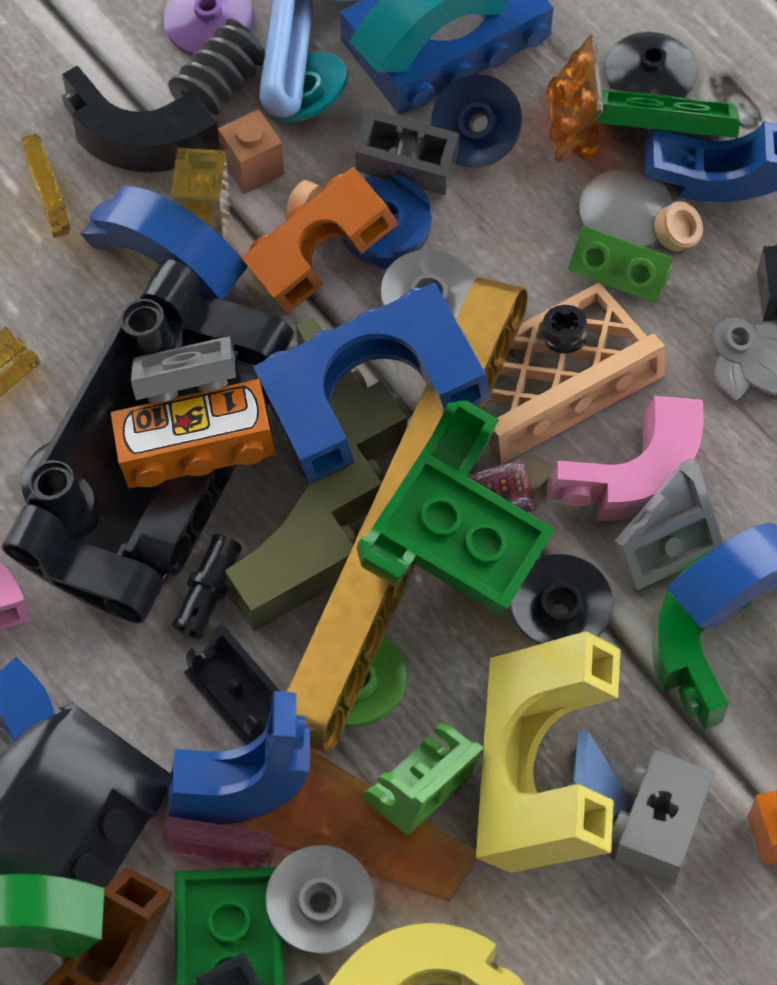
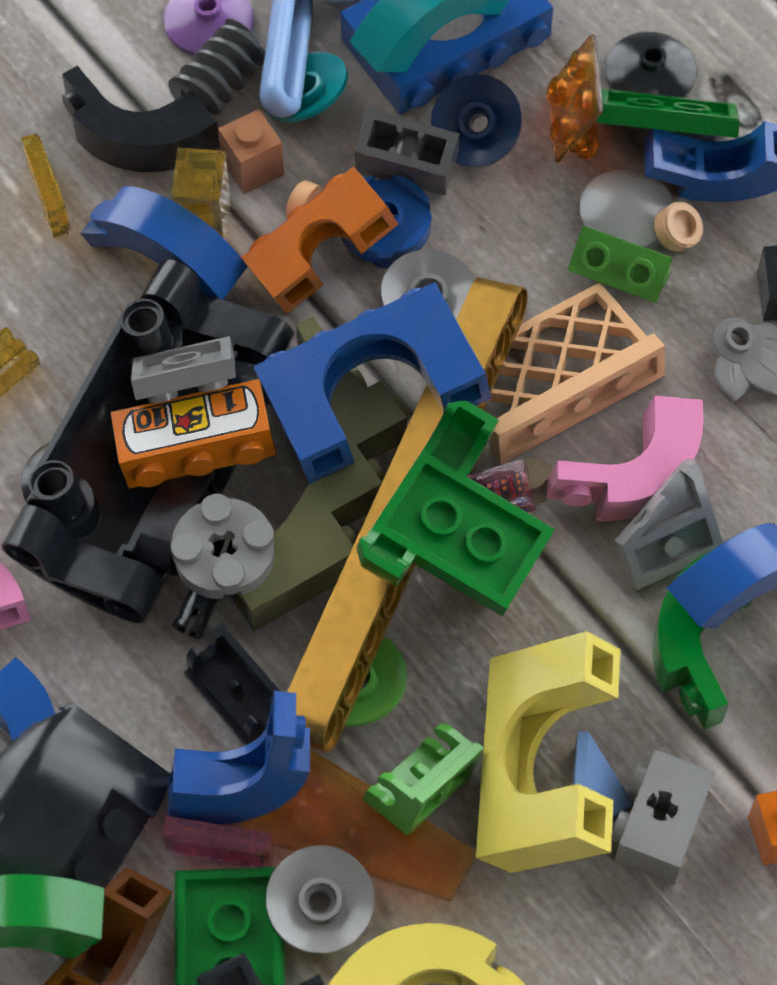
(228, 574): none -> light grey plate
(565, 340): black bush -> none
(567, 582): black dish -> none

